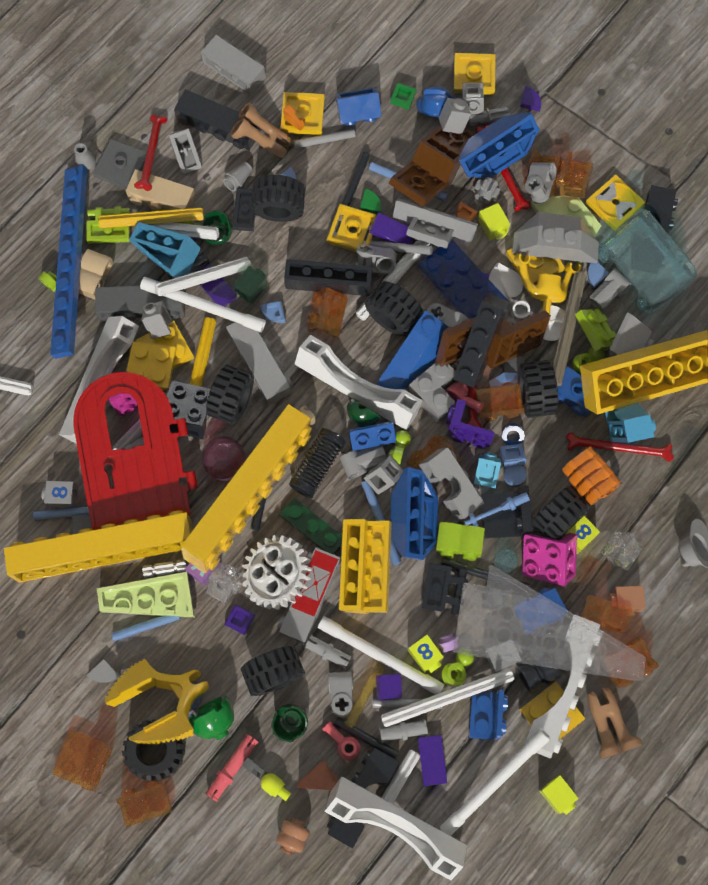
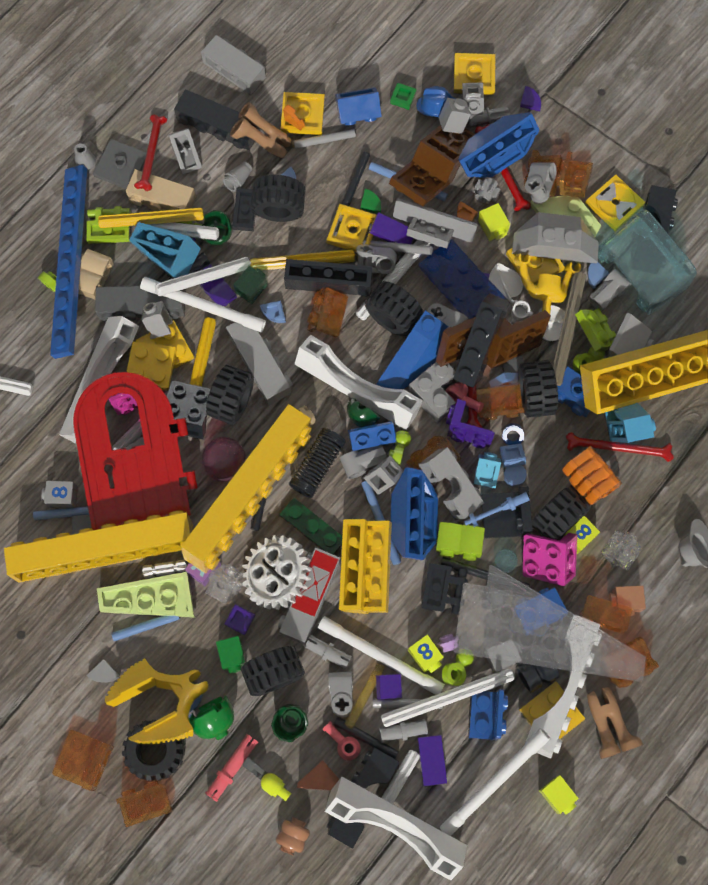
(231, 654): none -> green brick
(279, 262): none -> yellow axle

